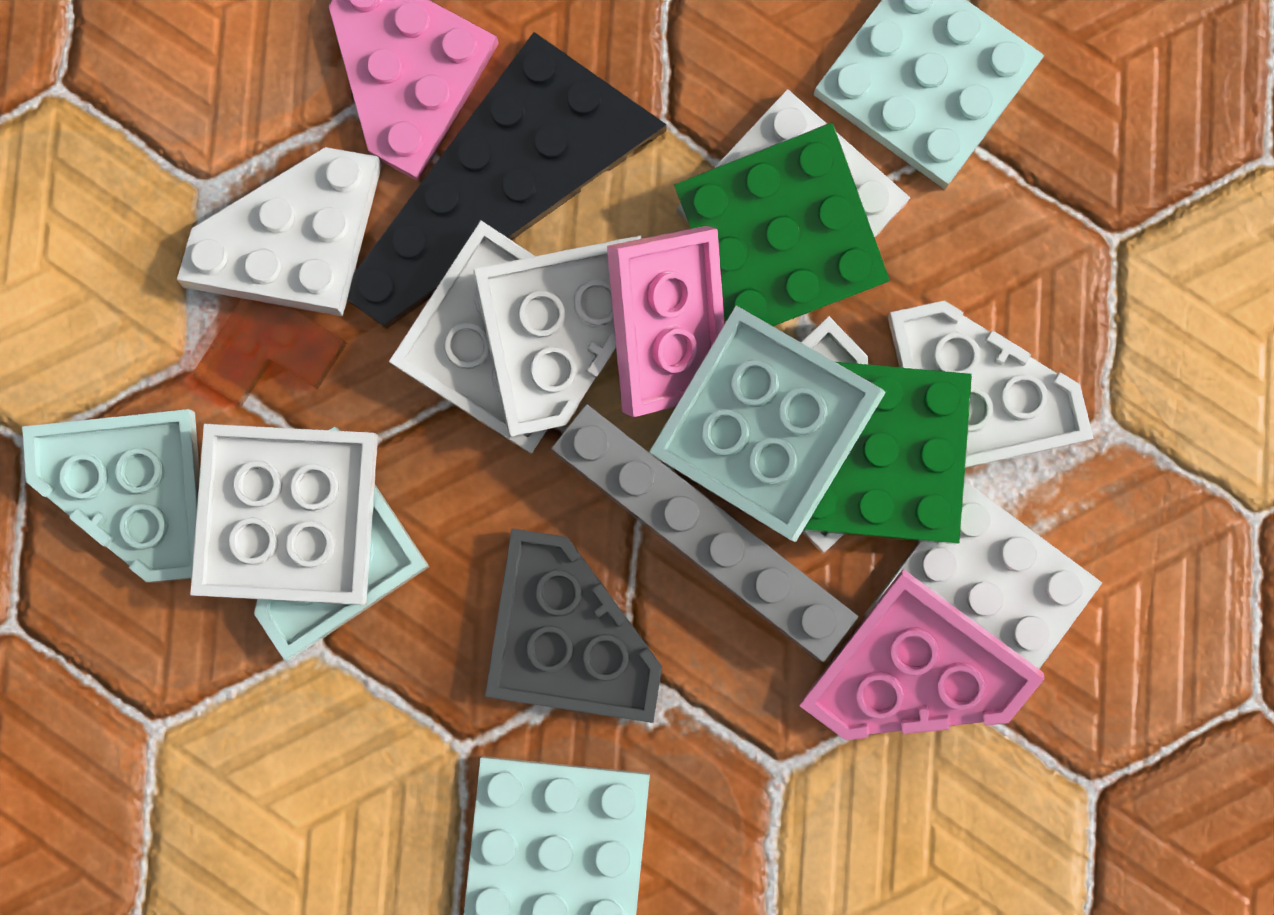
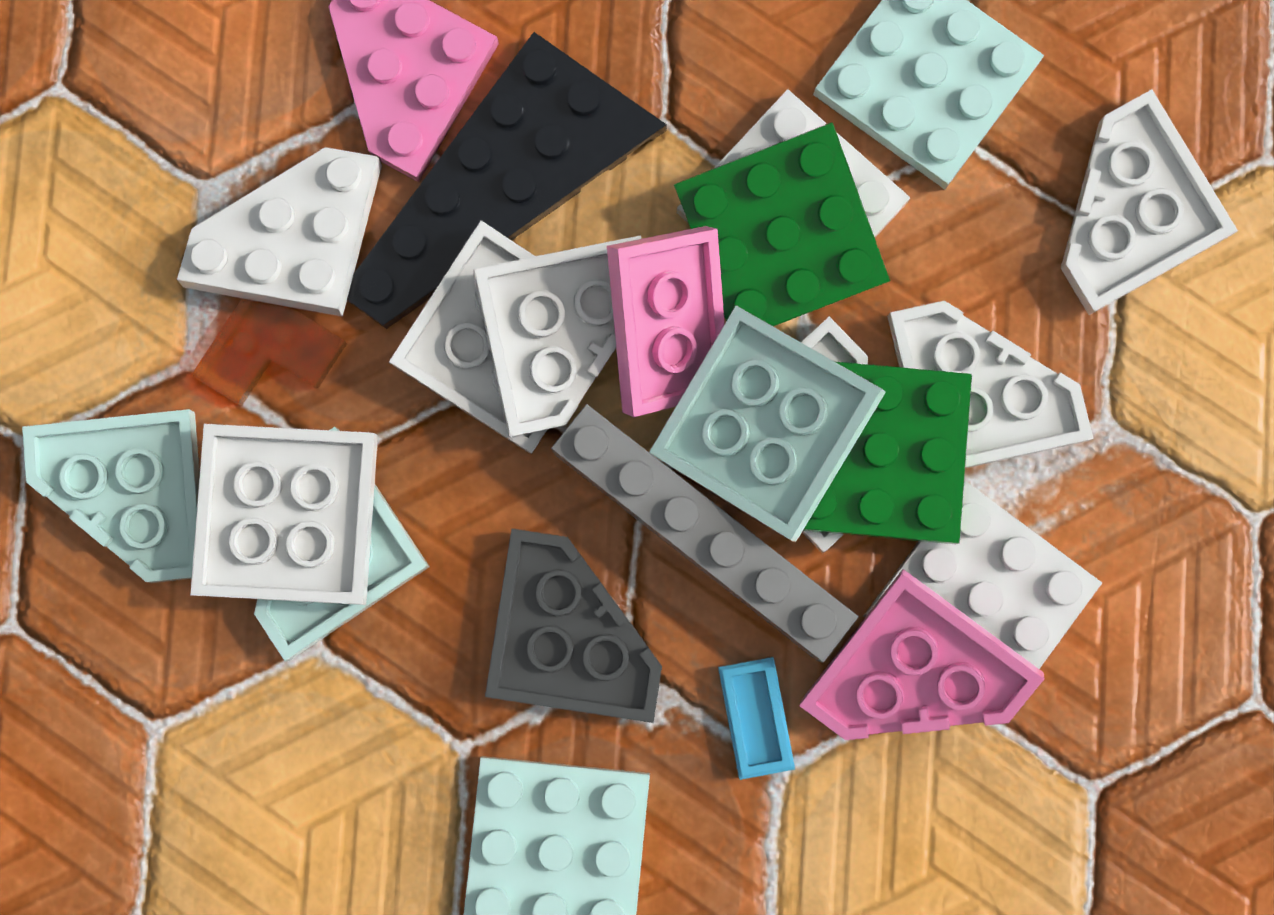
(756, 718): none -> medium azure tile
(1139, 206): none -> white plate

